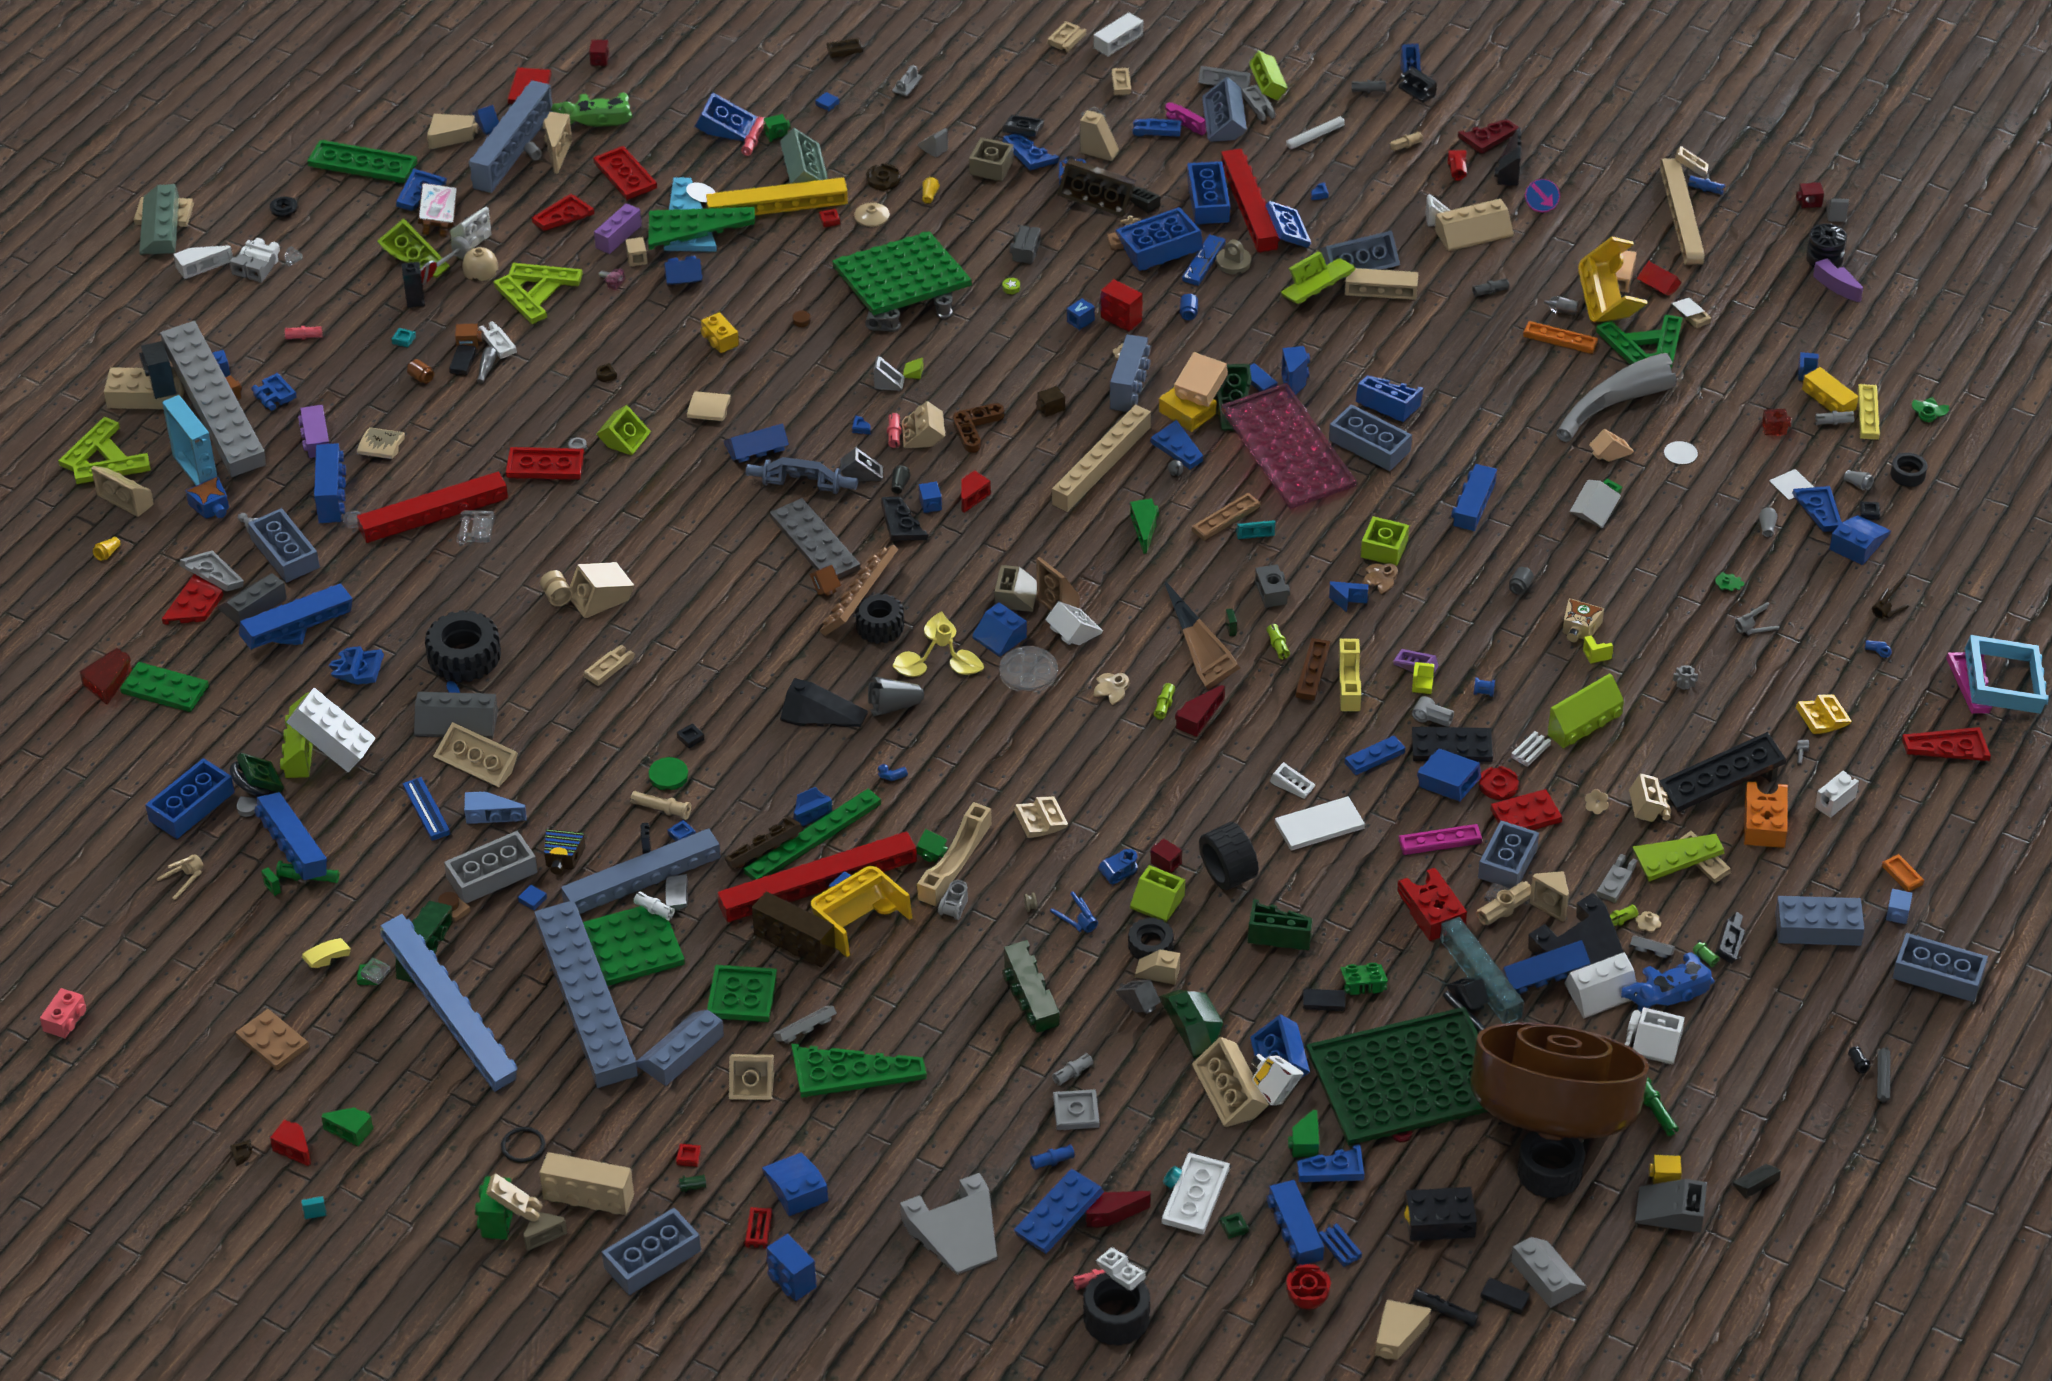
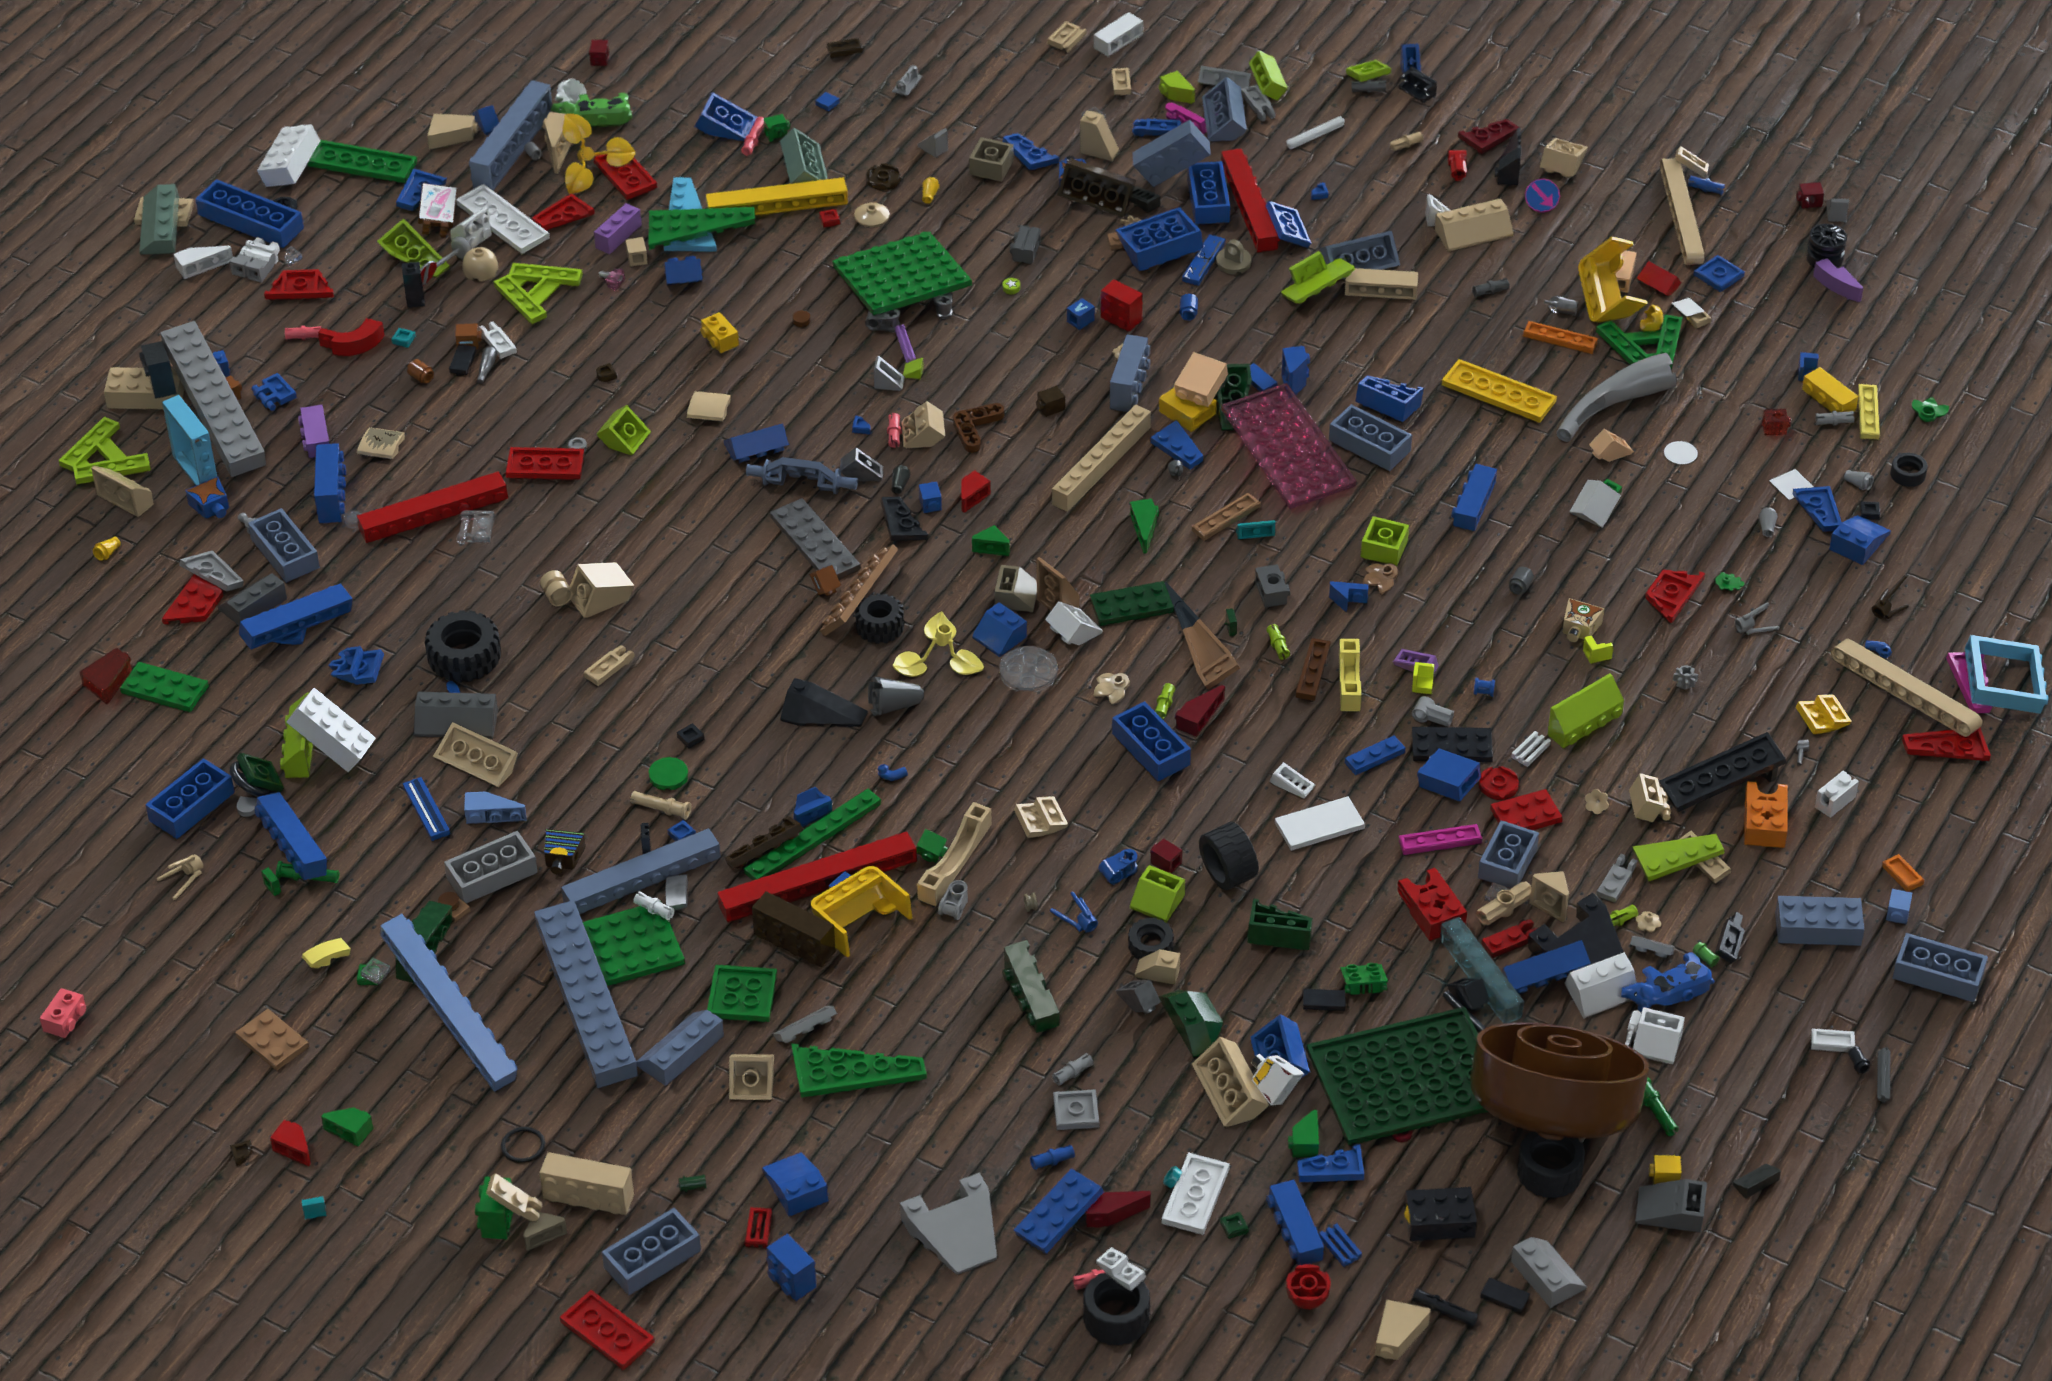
(249, 213): none -> blue brick
(288, 155): none -> white brick
(299, 284): none -> red wing
(353, 342): none -> red arch
(504, 219): none -> white plate
(523, 78): red tile -> none
(532, 897): blue tile -> none
(569, 91): none -> white hair
(578, 177): none -> yellow plant
(607, 1329): none -> red plate
(688, 1155): red tile -> none
(698, 191): white sticker -> none
(905, 343): none -> medium lavender axle
(991, 542): none -> green slope
(1023, 125): black tile -> none
(1131, 603): none -> dark green plate
(1151, 741): none -> blue brick
(1171, 153): none -> sand blue brick
(1177, 88): none -> lime slope
(1368, 70): none -> lime tile
(1499, 390): none -> yellow plate
(1508, 939): none -> red hinge
(1562, 157): none -> tan slope
(1654, 319): none -> yellow hair
(1672, 591): none -> red wing
(1719, 273): none -> blue tile
(1832, 1040): none -> white tile
(1906, 687): none -> tan beam

